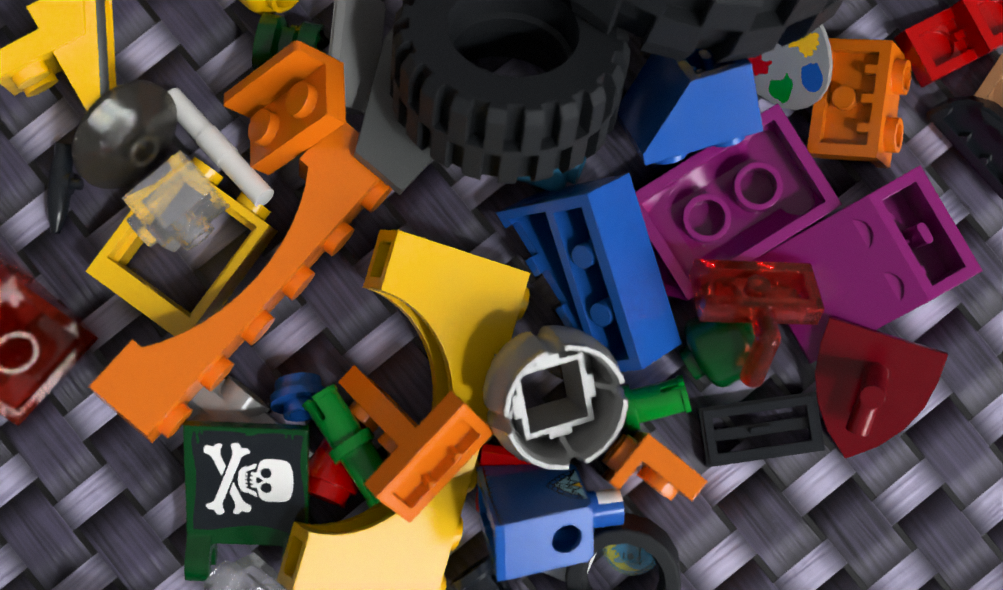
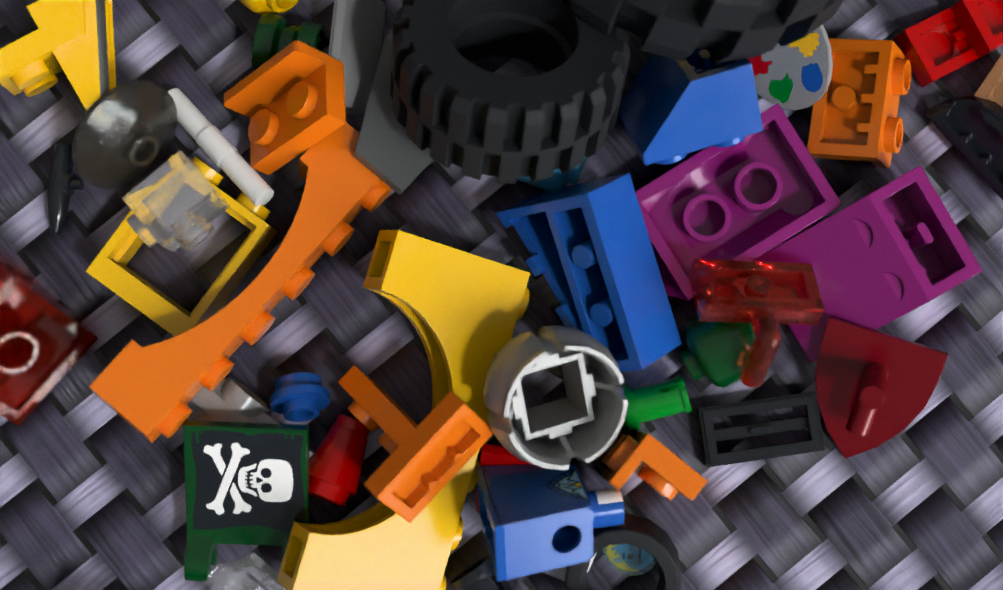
(346, 437): green pin -> none

